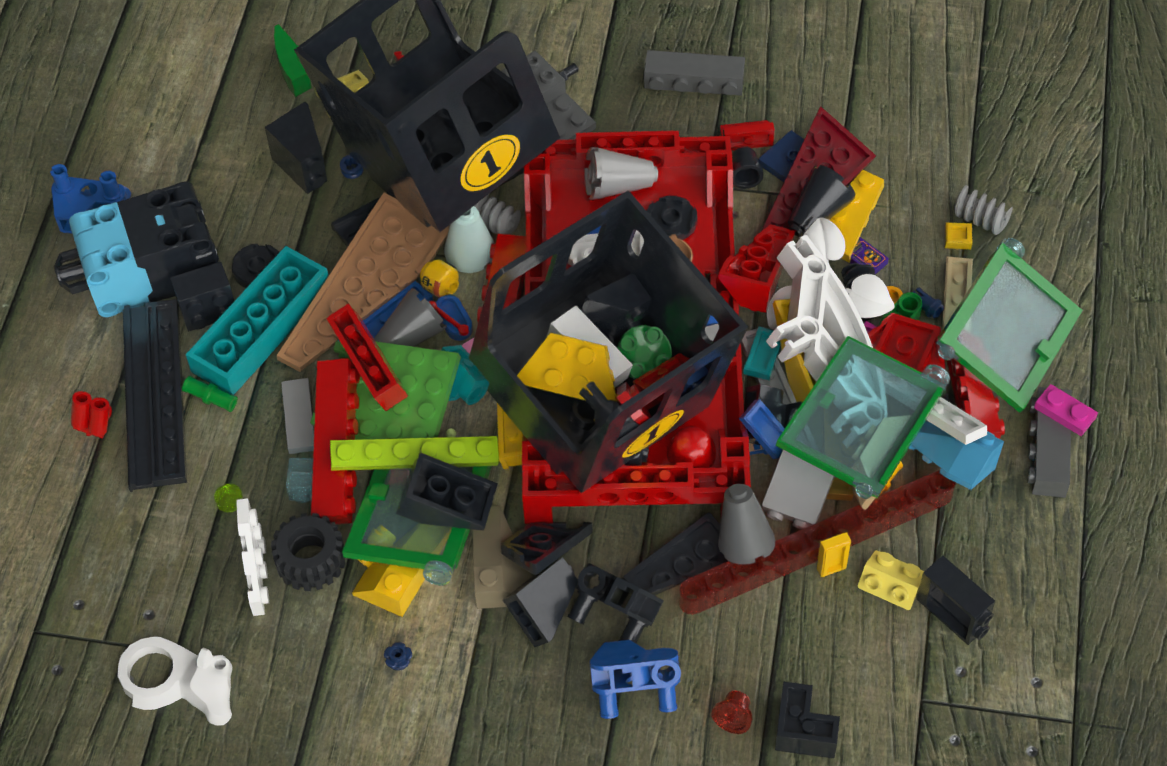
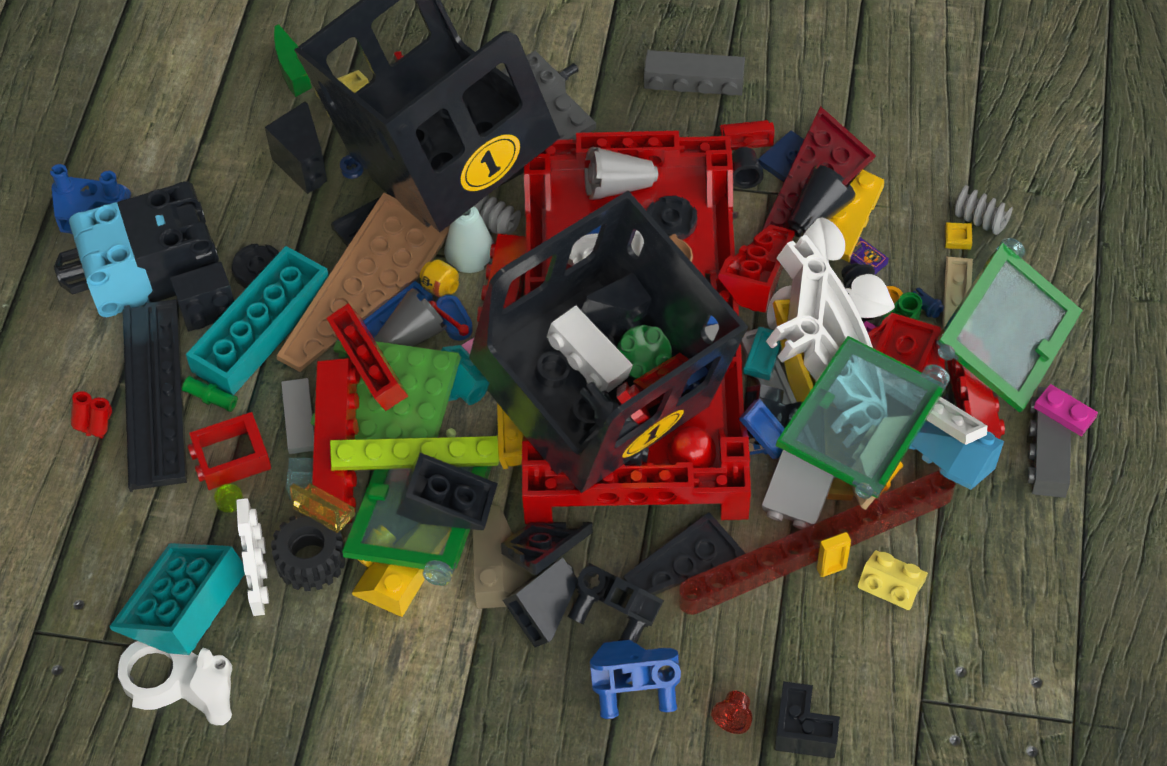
(180, 597): none -> teal slope
(235, 469): none -> red window
(321, 506): none -> clear yellow panel
(401, 662): dark blue plate -> none
(568, 365): yellow wing -> none
(744, 527): dark grey cone -> none
(956, 600): black window -> none

